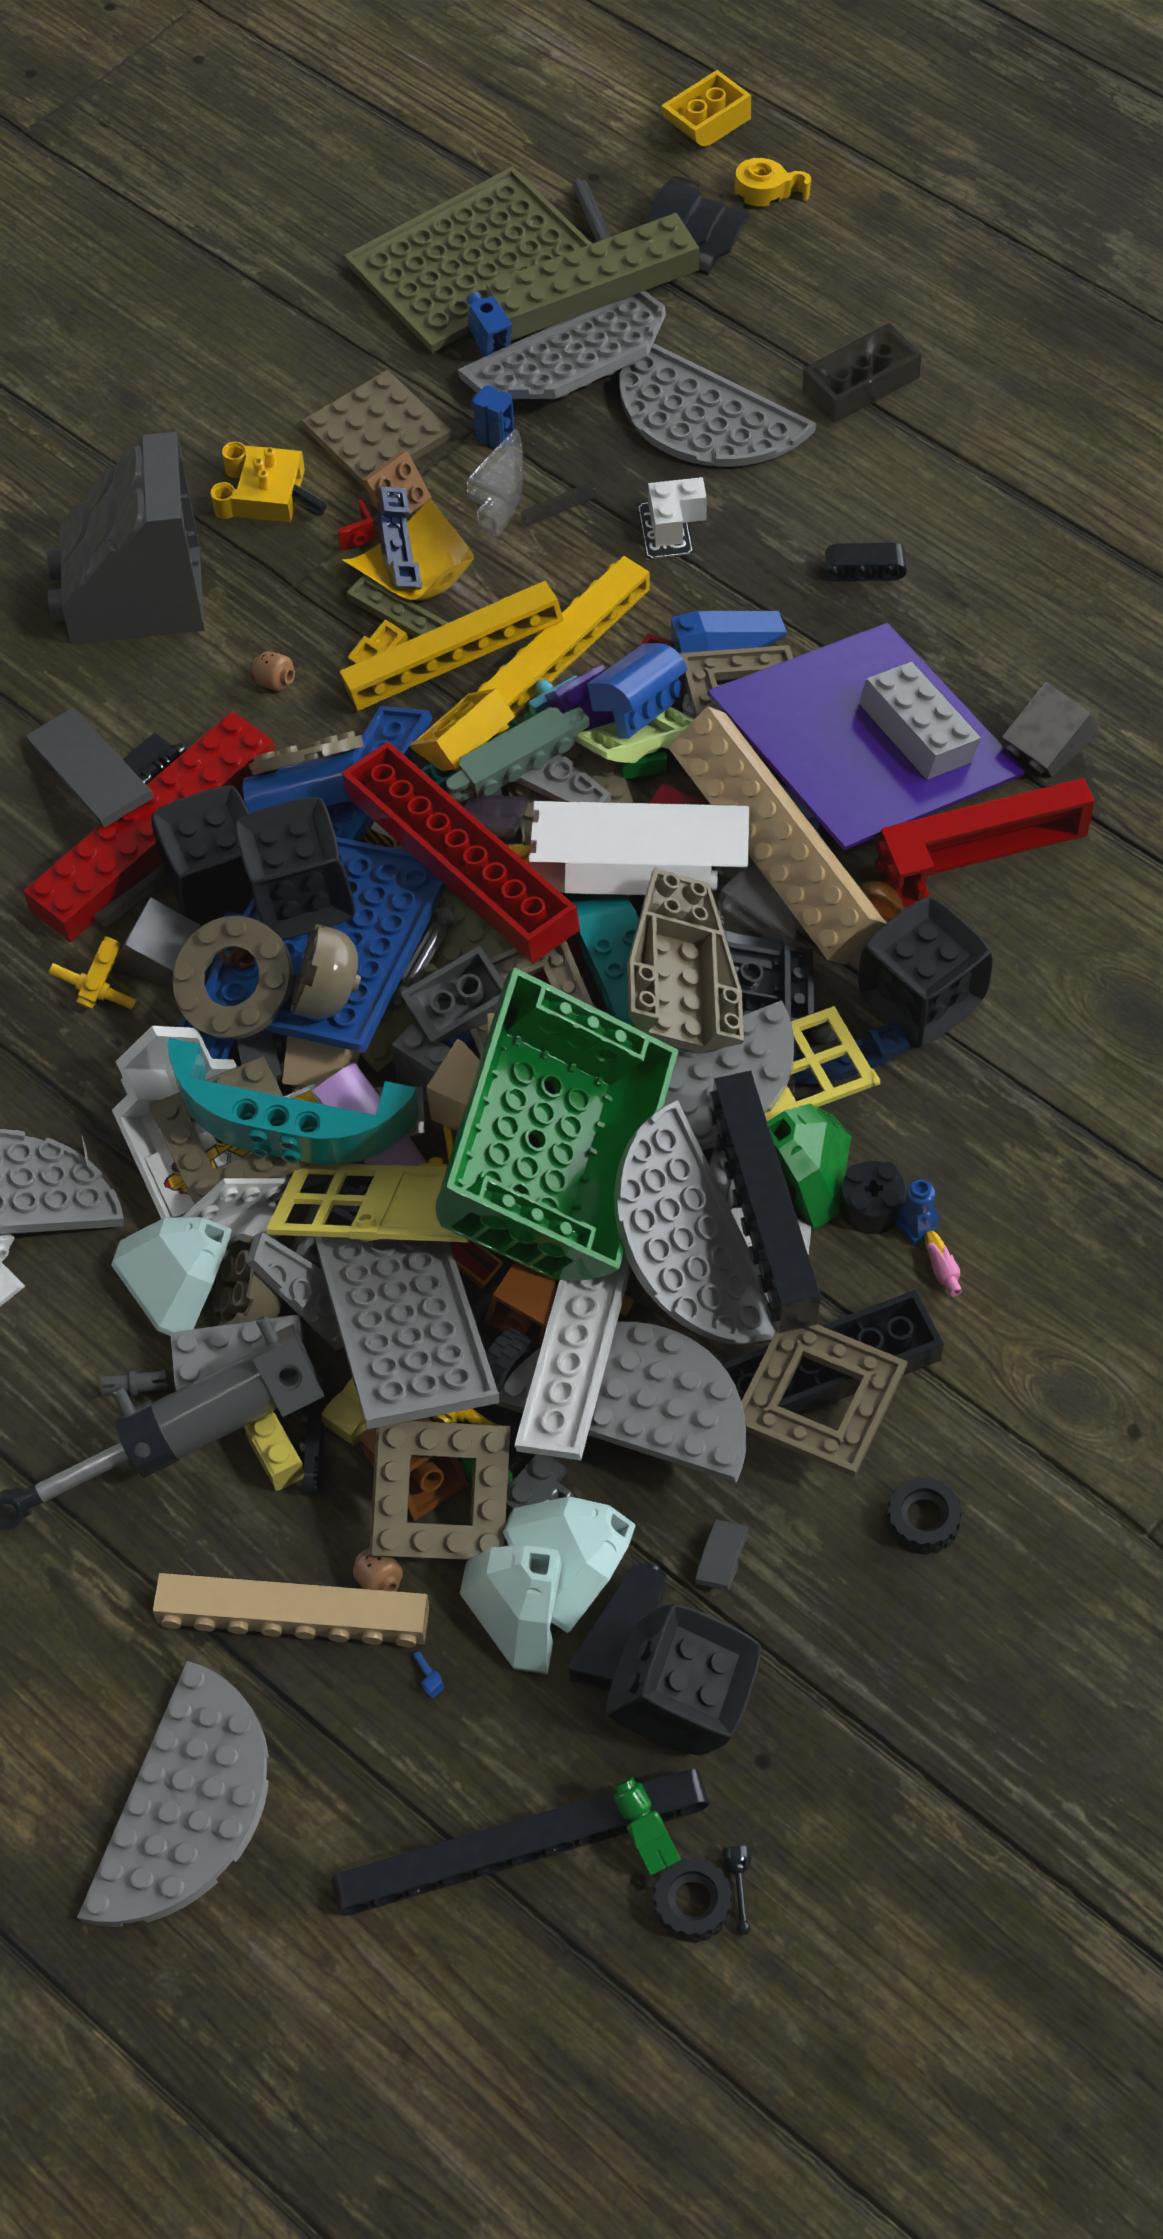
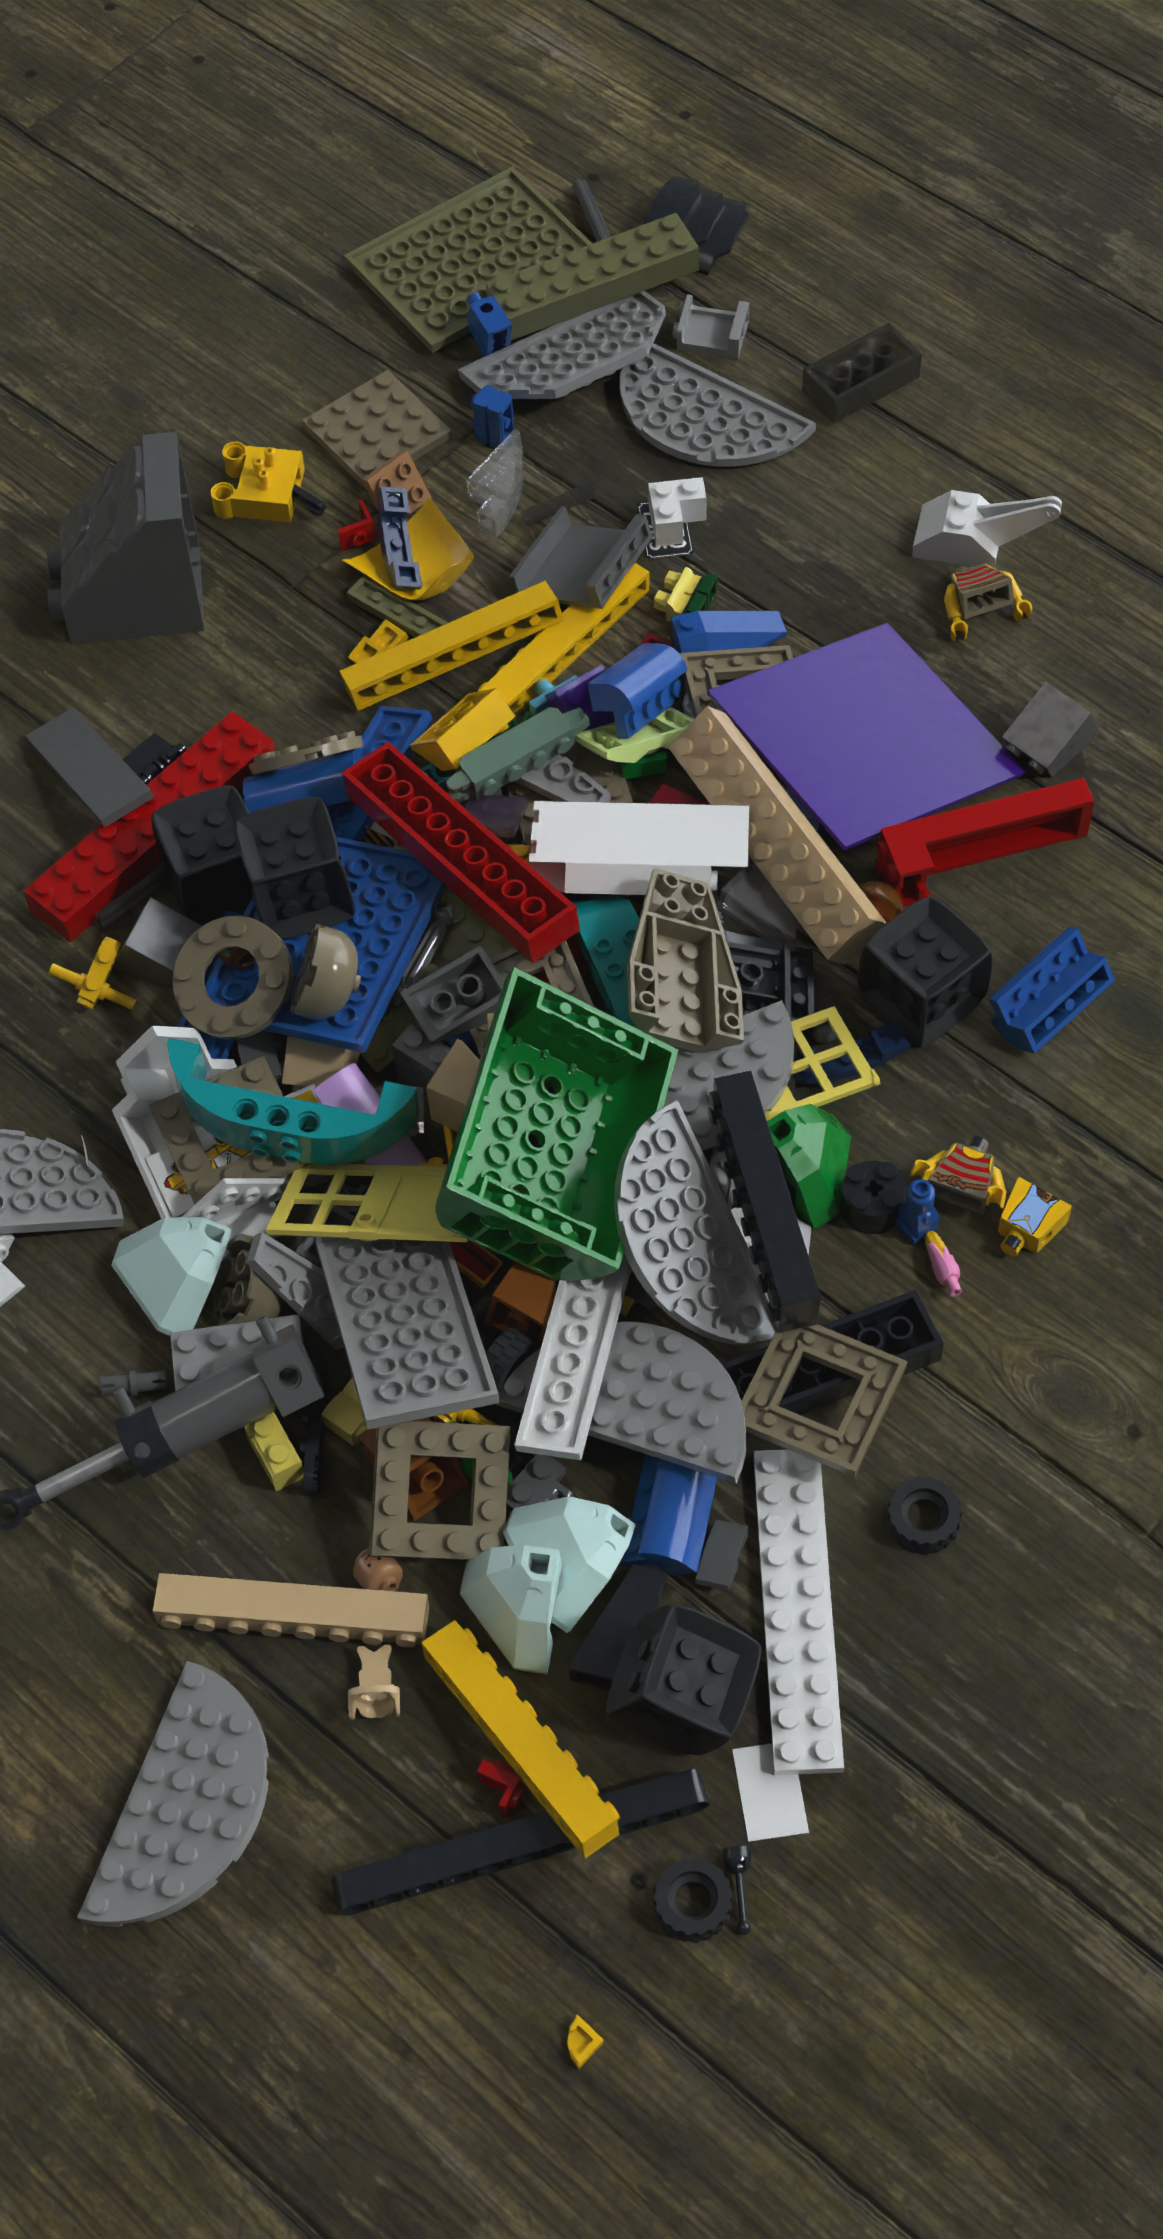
(273, 671): medium nougat head -> none
(375, 1694): none -> tan hair
(432, 1683): blue hand -> none
(500, 1777): none -> red bracket
(521, 1738): none -> yellow brick
(580, 560): none -> dark grey panel
(582, 2041): none -> yellow tile
(645, 1826): green piece -> none
(670, 1517): none -> blue brick
(688, 593): none -> light yellow hips
(709, 109): yellow brick -> none
(710, 329): none -> light grey panel
(766, 180): yellow piece -> none
(769, 1801): none -> white sticker
(797, 1614): none -> white plate
(865, 562): black beam -> none
(919, 720): light grey brick -> none
(964, 1176): none -> torso
(969, 529): none -> white slope
(980, 591): none -> torso
(1031, 1218): none -> yellow torso
(1049, 992): none -> blue brick

